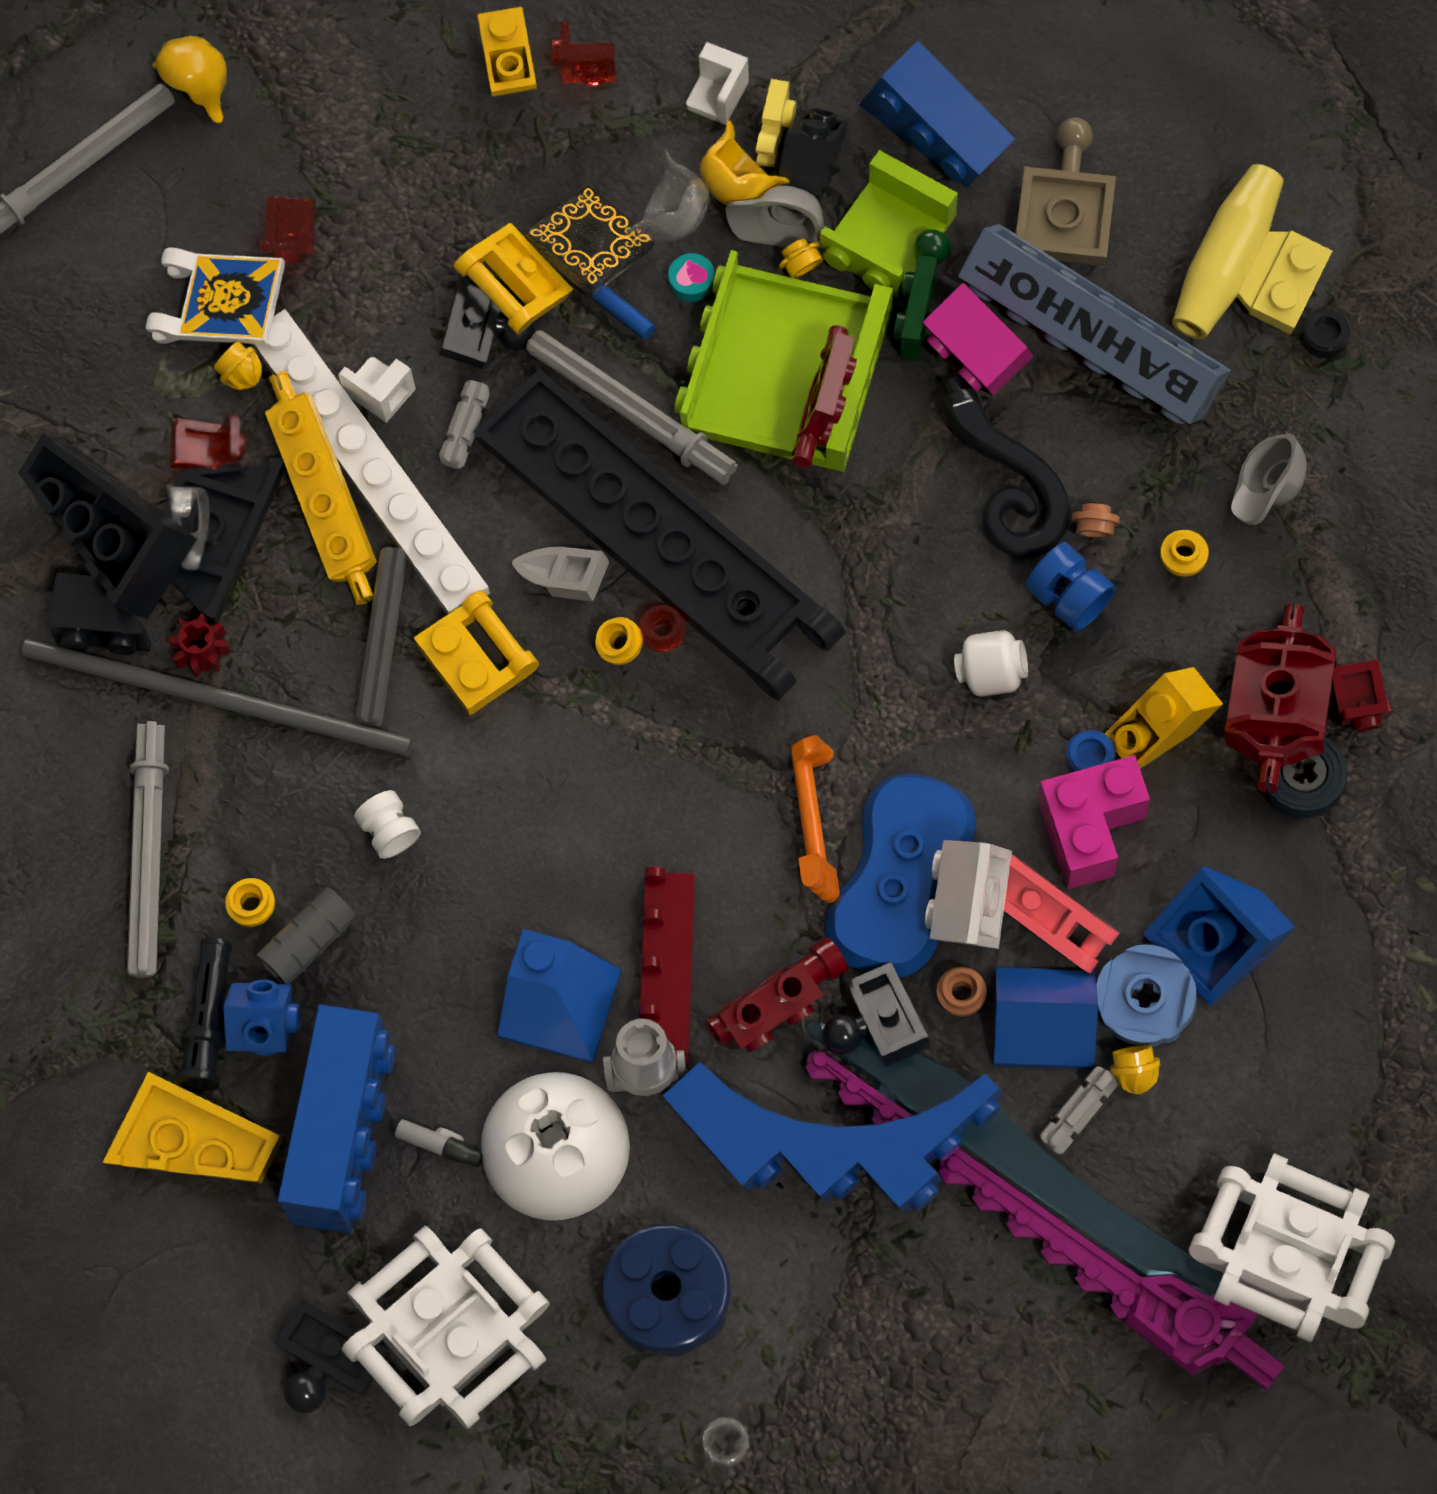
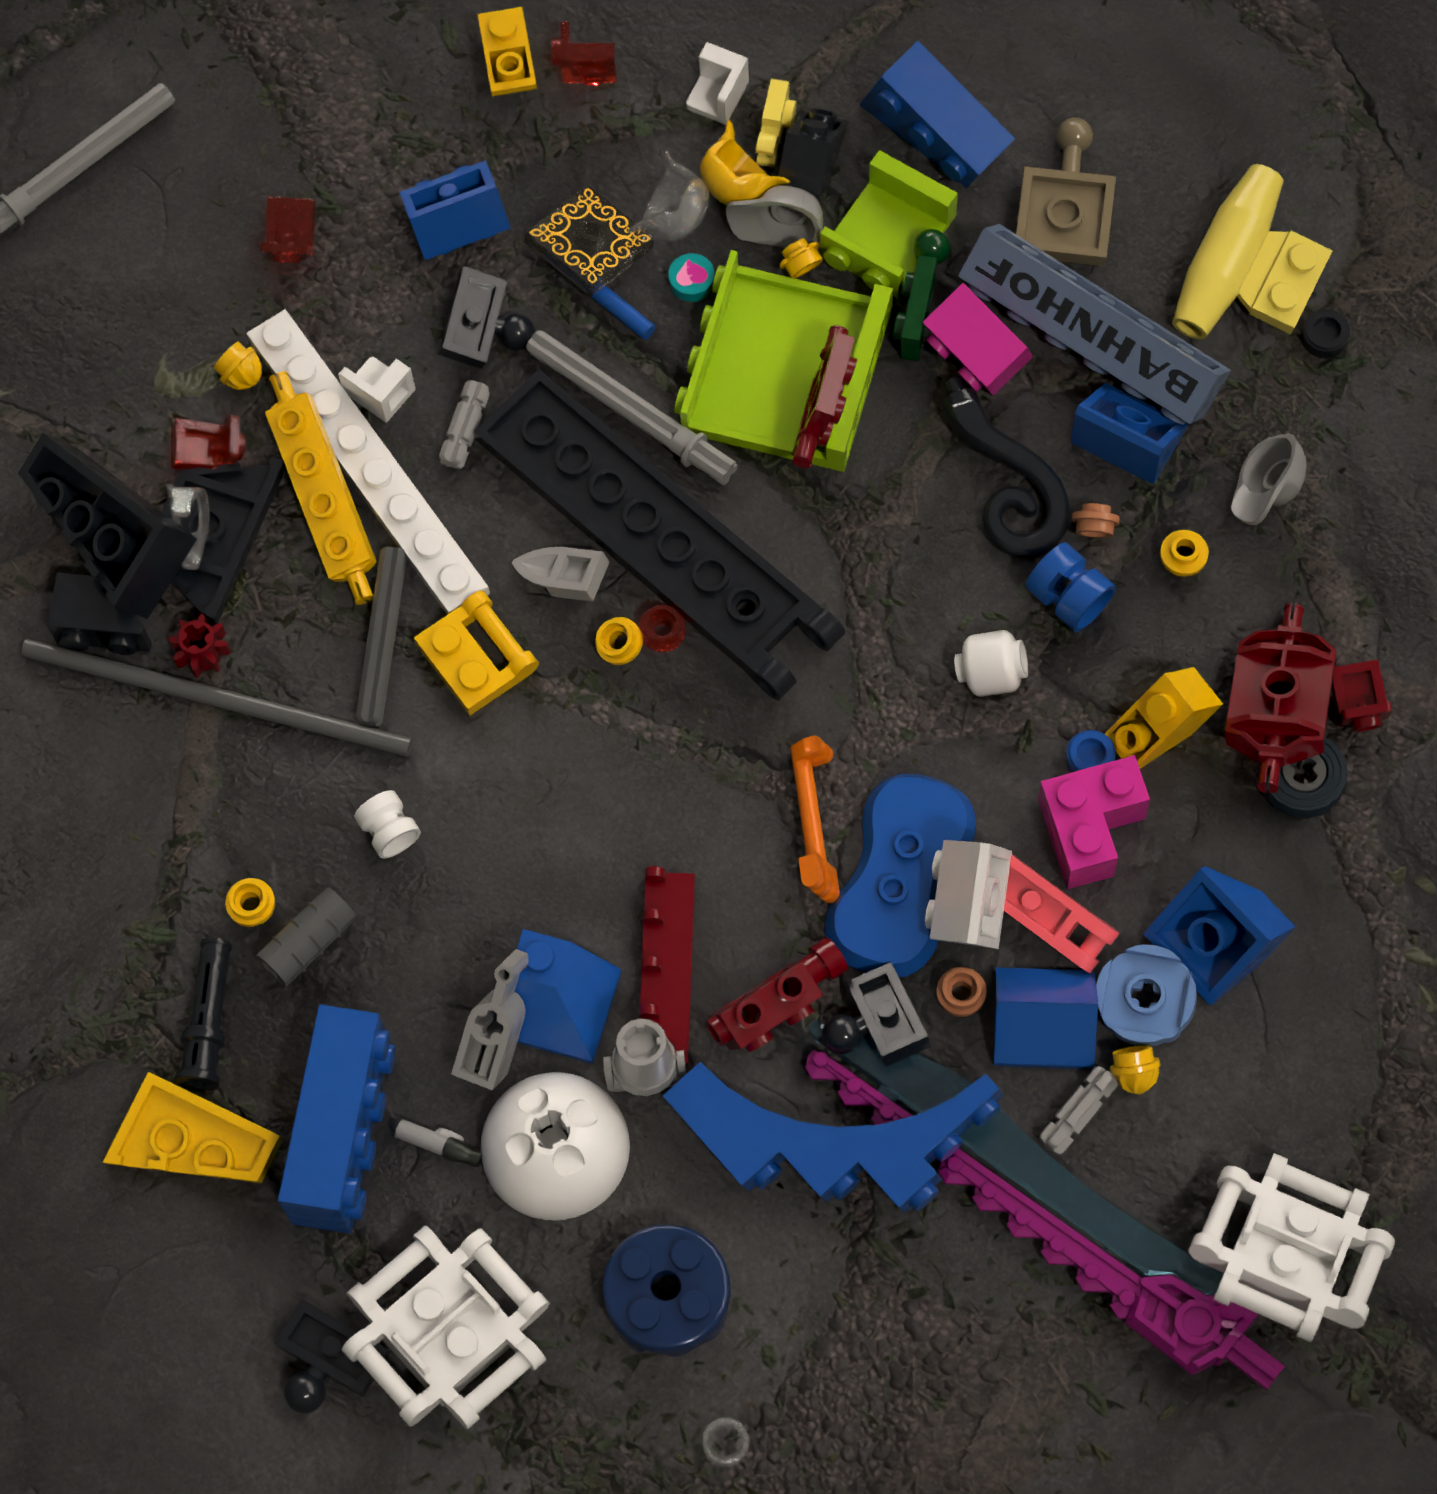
(146, 849): light grey axle -> none
(194, 68): yellow hair -> none
(225, 298): flag -> none
(260, 1017): blue brick -> none
(455, 209): none -> blue brick
(489, 1041): none -> light grey piece
(521, 269): yellow plate -> none
(1126, 432): none -> blue slope

